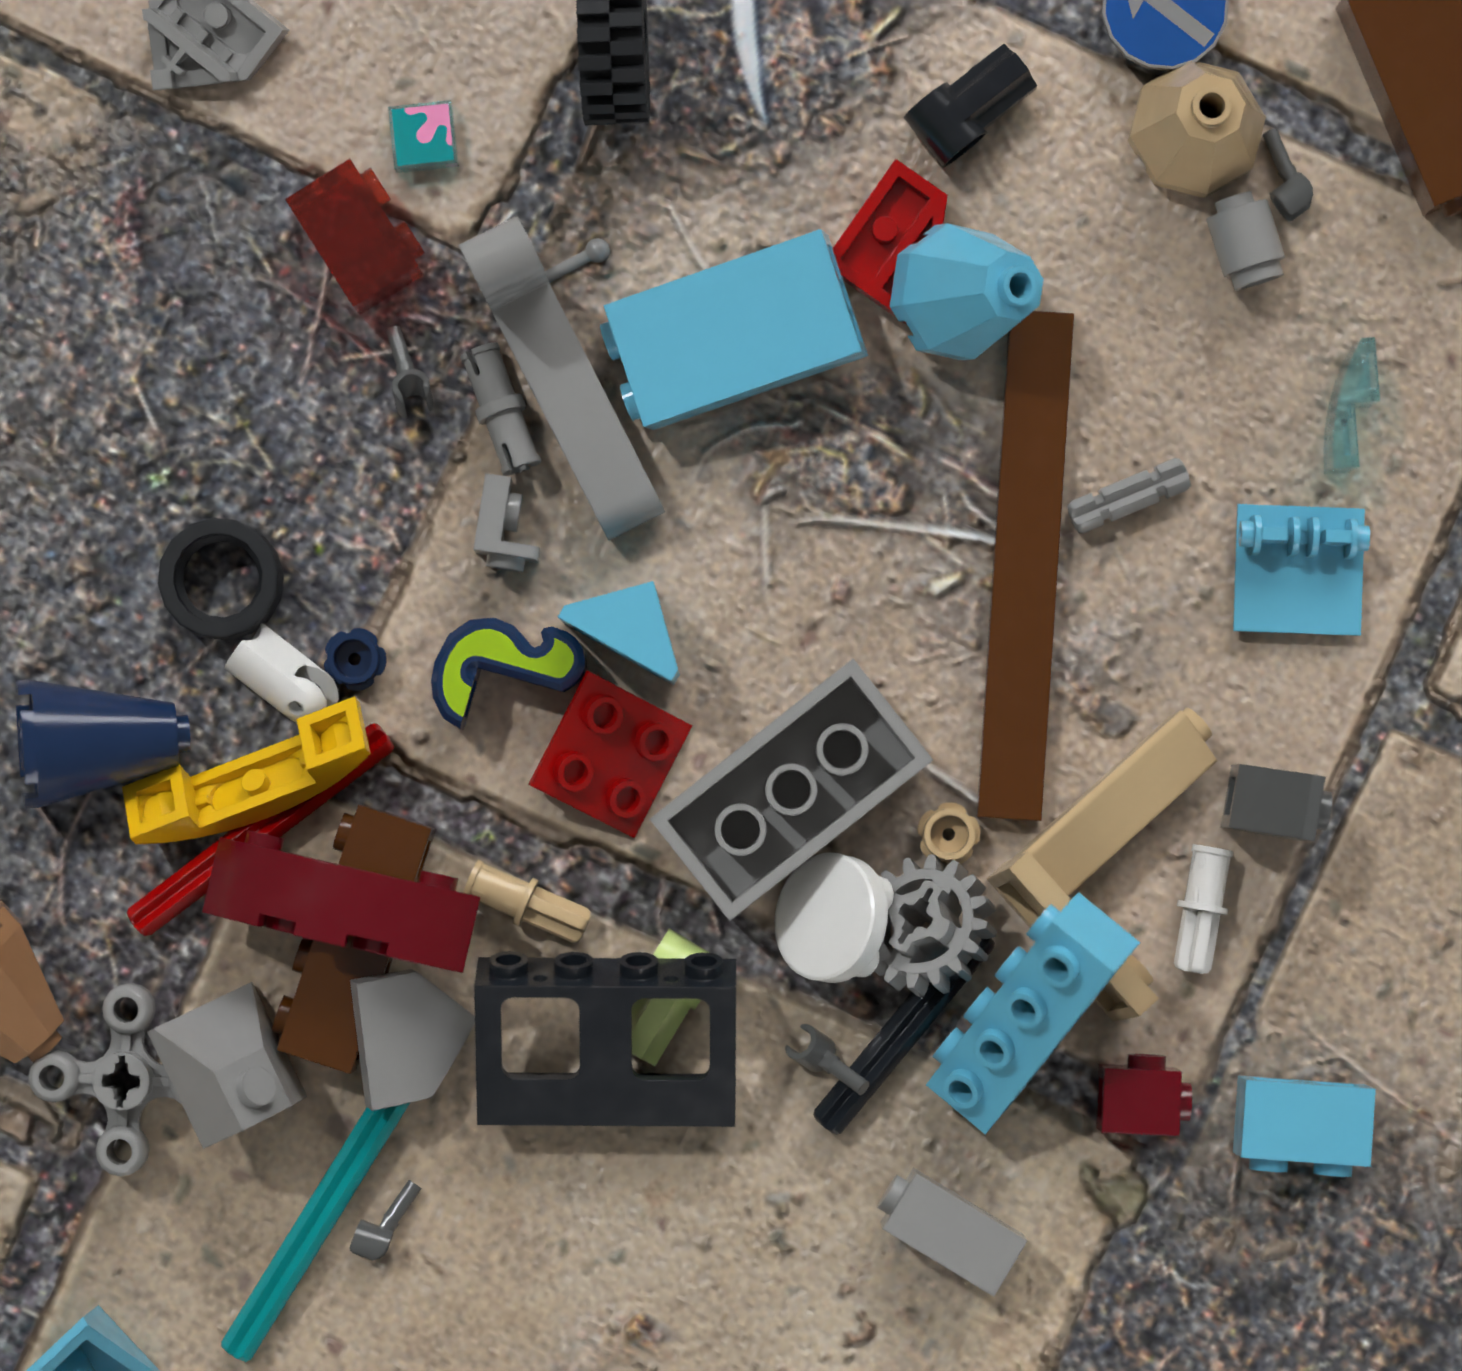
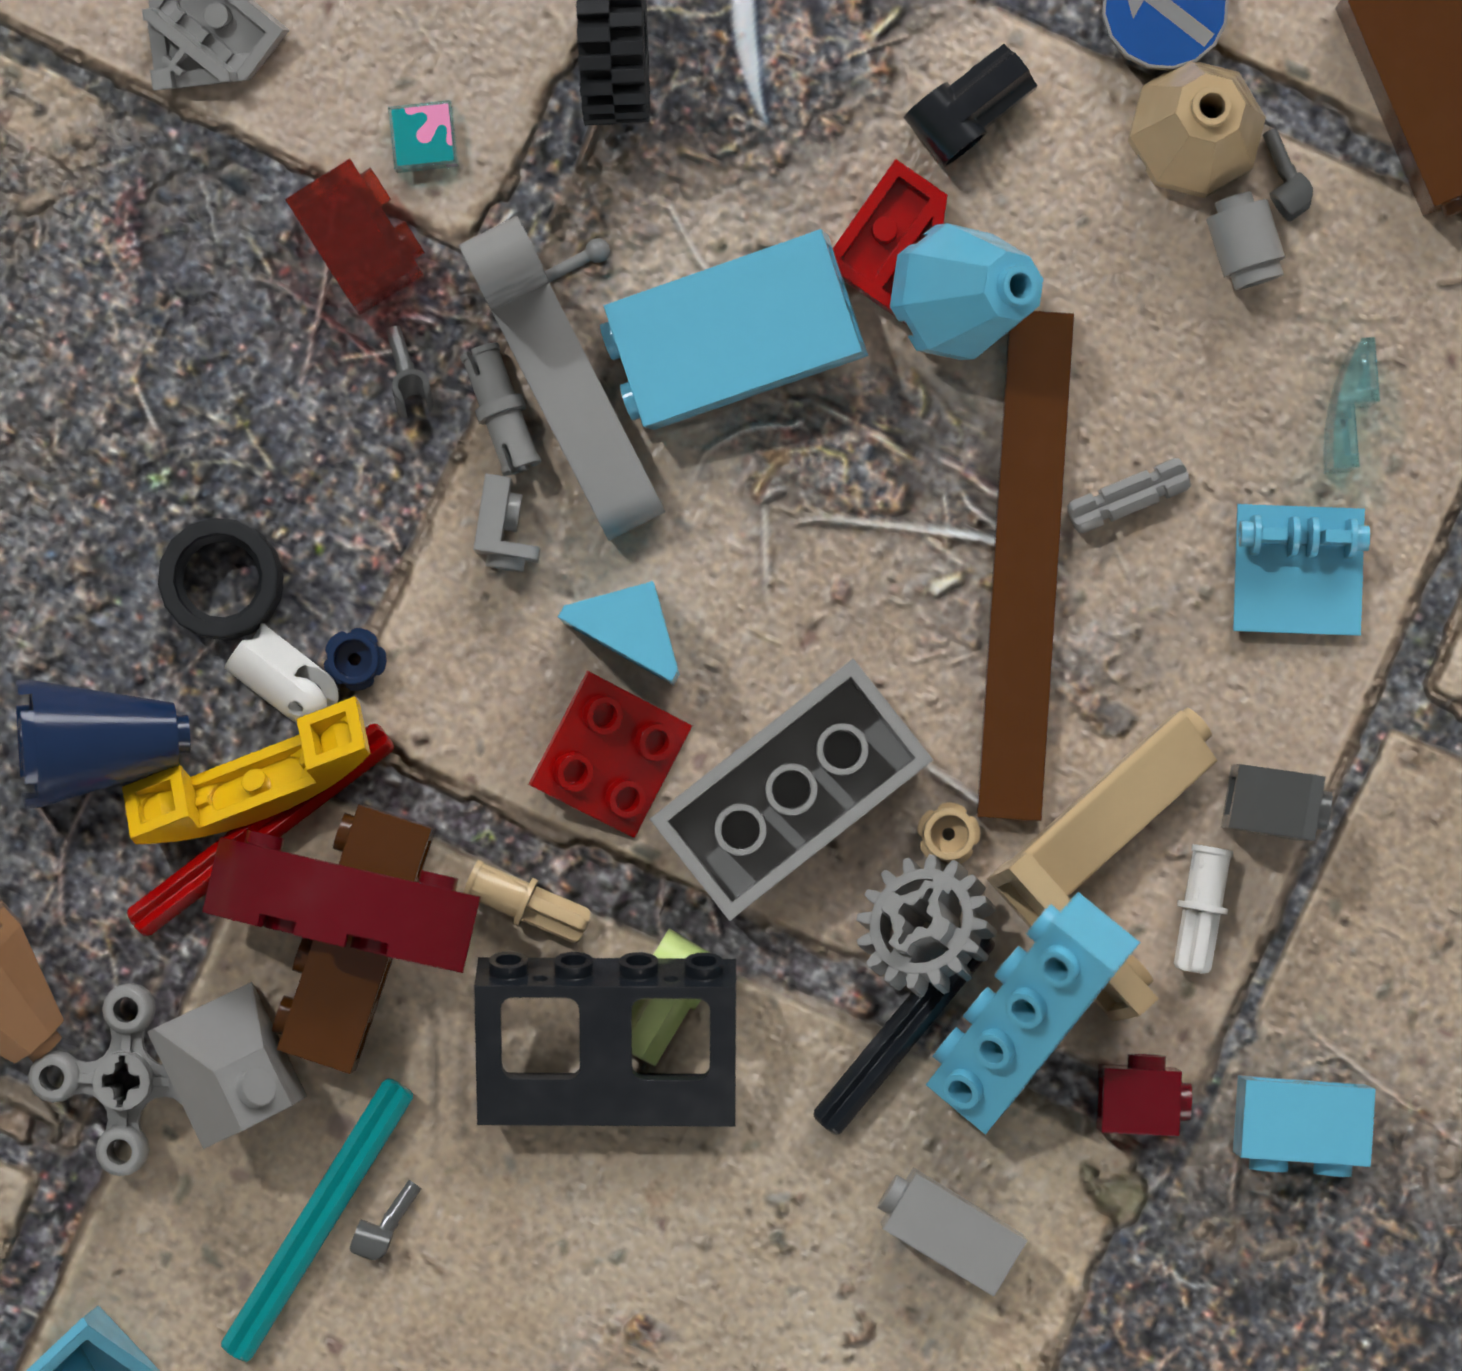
(405, 1036): light grey slope -> none
(503, 650): animal -> none
(821, 1056): dark grey hand -> none
(832, 918): white tile -> none

